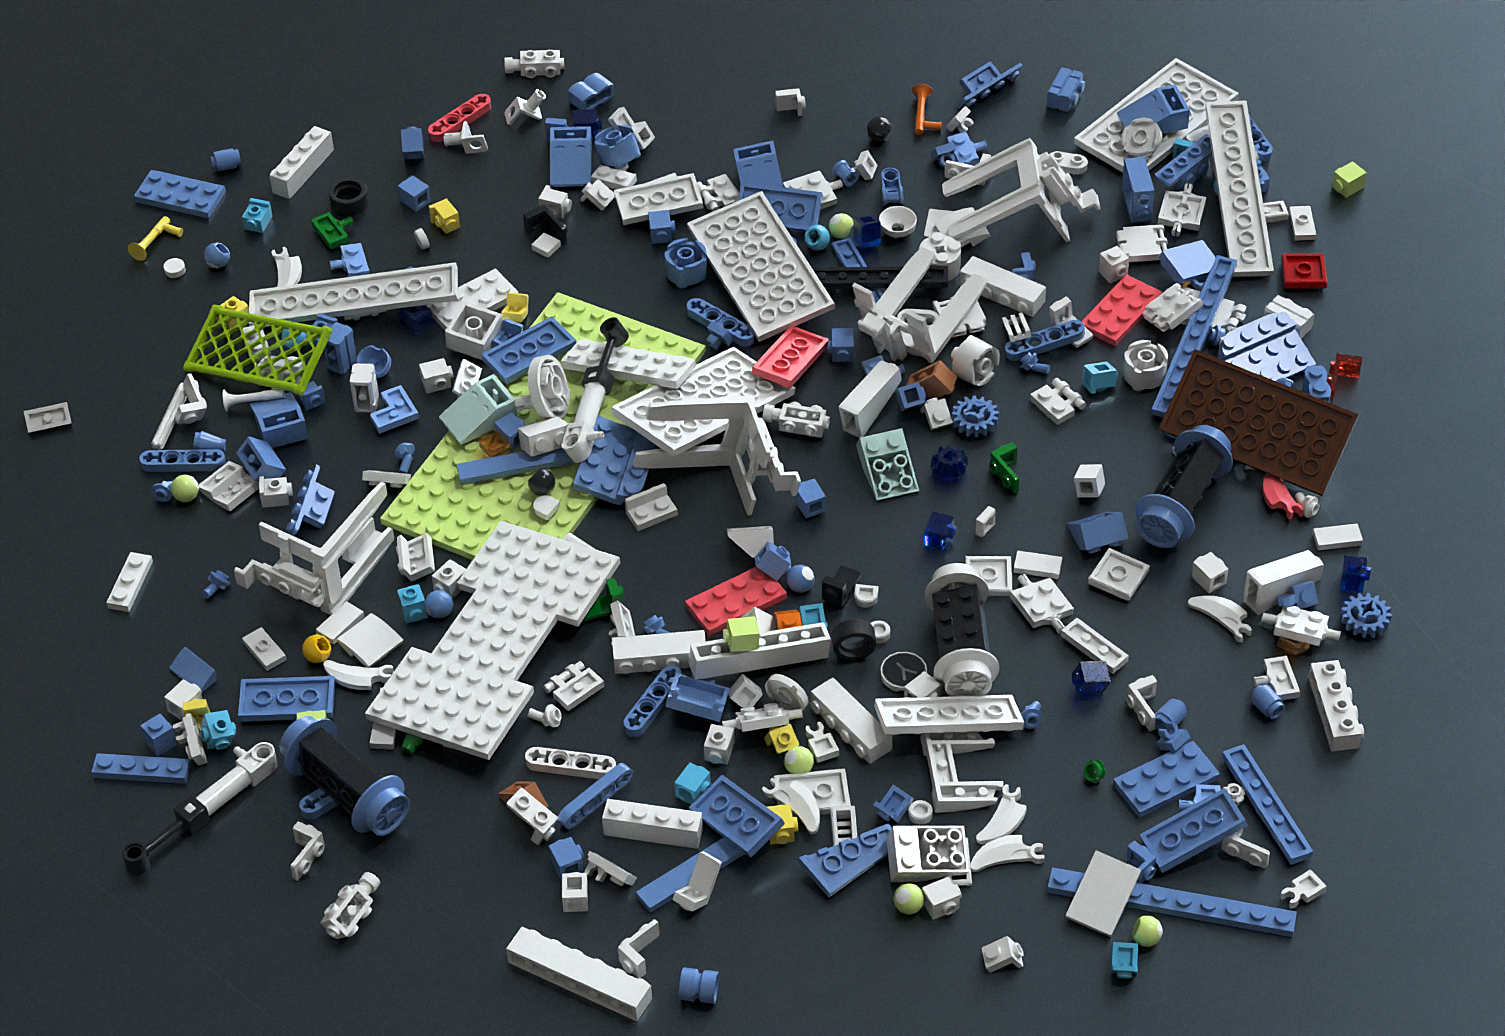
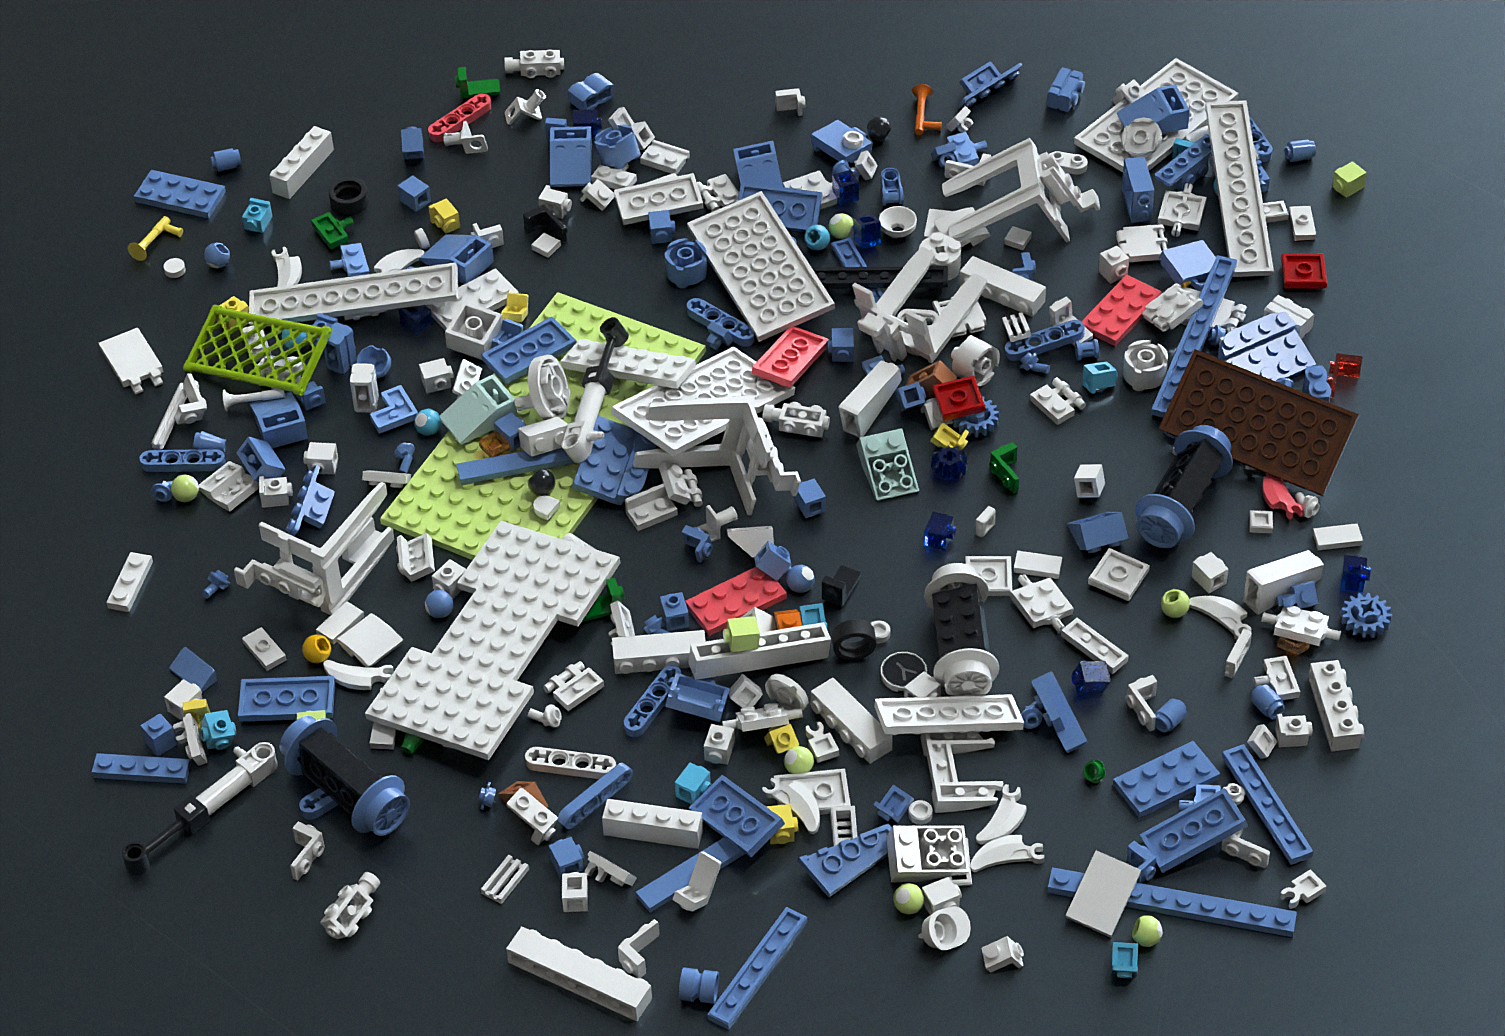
(47, 417): white panel -> none
(132, 359): none -> white tile
(323, 455): none -> white brick
(398, 260): none -> white piece
(412, 603): medium azure bracket -> none
(427, 422): none -> medium azure piece
(468, 251): none -> medium blue slope
(473, 88): none -> green bracket
(486, 796): none -> medium blue plate
(492, 234): none -> white bracket
(503, 868): none -> white tile
(664, 157): none -> white plate
(674, 611): none -> medium blue brick
(680, 486): none -> white plate
(699, 539): none -> medium blue bracket
(715, 521): none -> white bracket
(757, 968): none -> medium blue tile
(831, 142): none -> medium blue piece
(845, 187): none -> clear blue brick
(853, 140): none -> white tile
(866, 595): white tile -> none
(946, 436): none -> light yellow bracket
(946, 928): none -> white piece
(958, 398): none -> red plate
(1017, 238): none -> white tile
(1058, 712): none -> medium blue bracket
(1082, 352): none -> medium blue bush
(1131, 92): none -> white bracket
(1172, 739): medium blue tile -> none
(1175, 603): none -> yellowish green piece
(1238, 653): none -> white tile
(1261, 521): none -> white tile
(1262, 741): none -> white plate
(1292, 731): none -> white brick
(1300, 150): none -> medium blue brick

